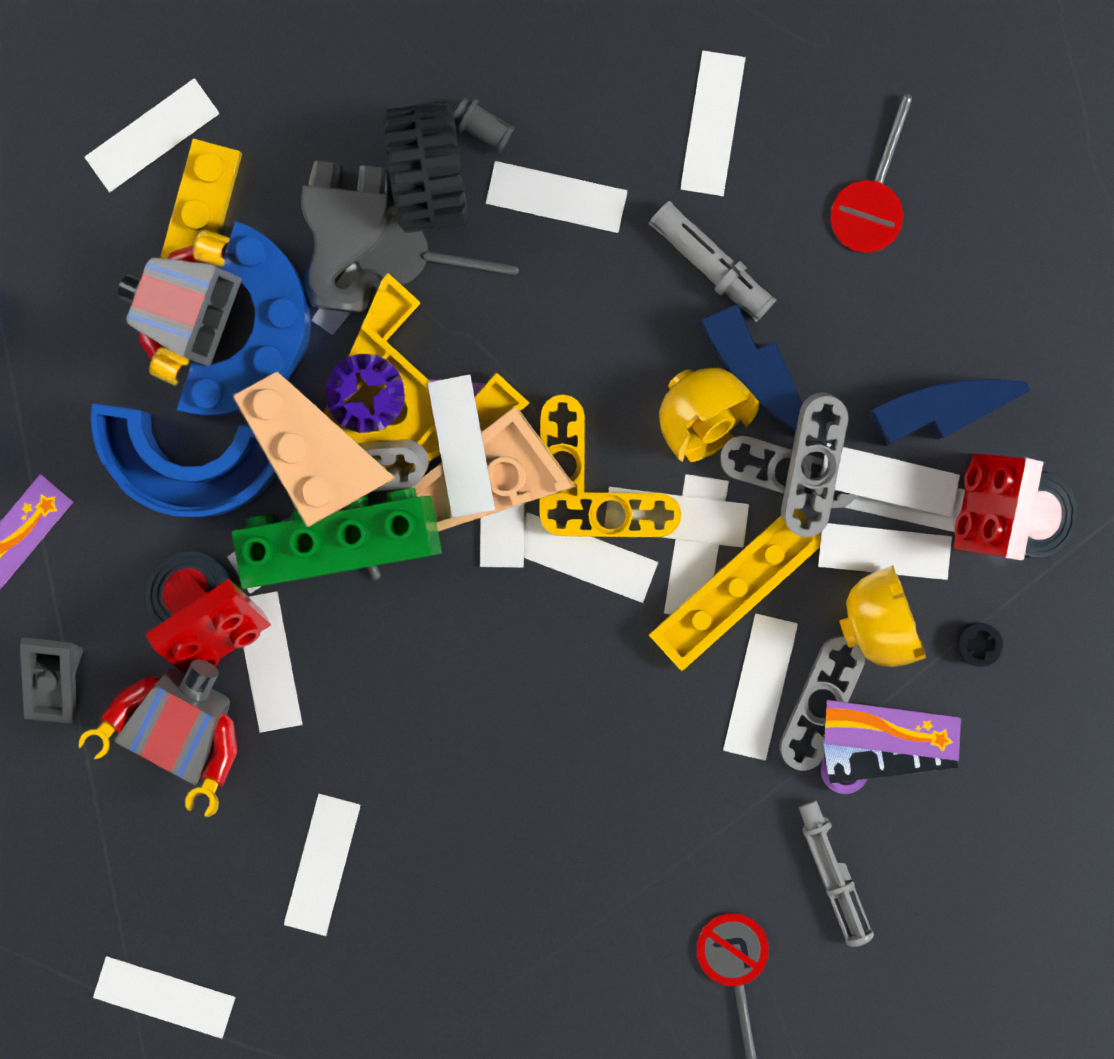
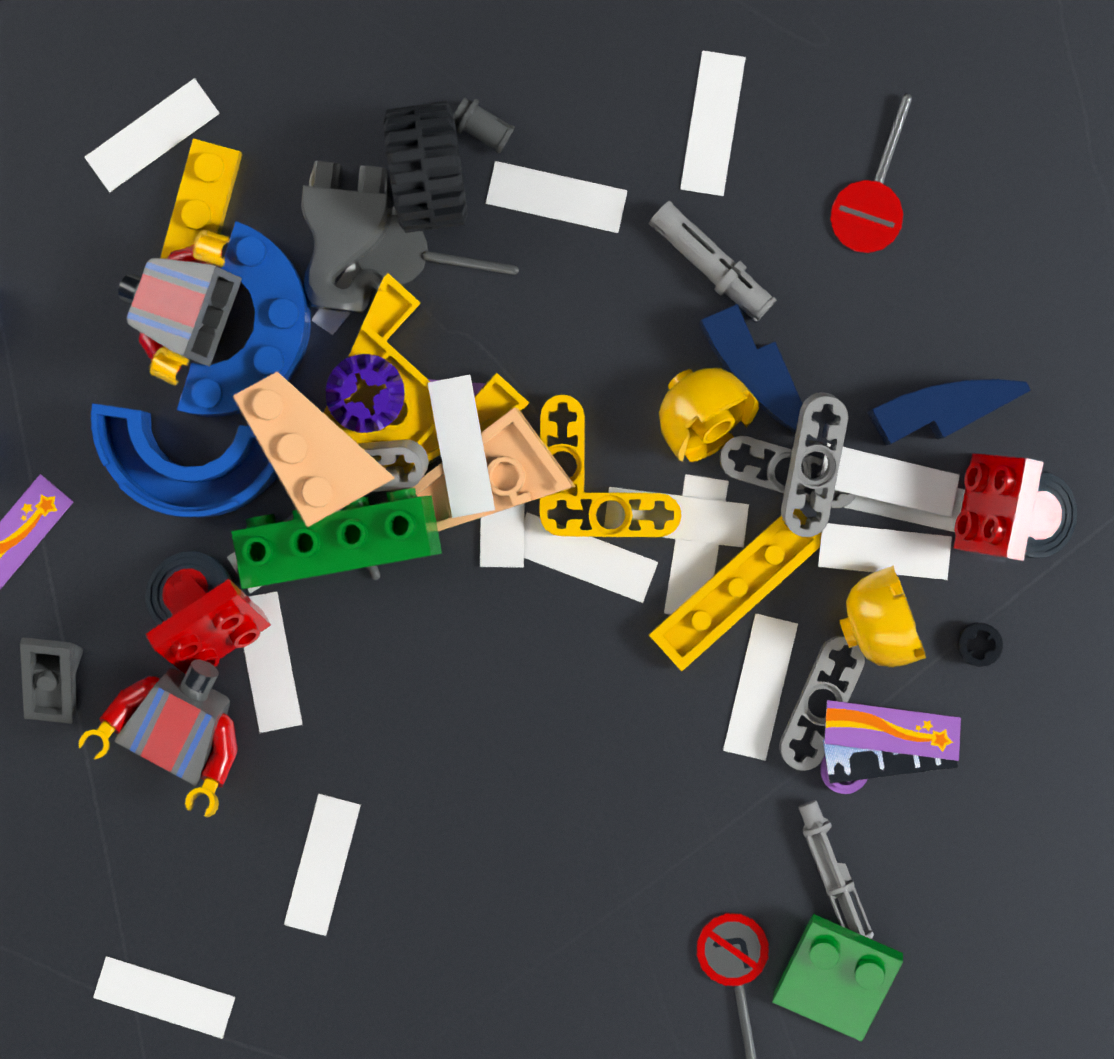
(837, 977): none -> plate

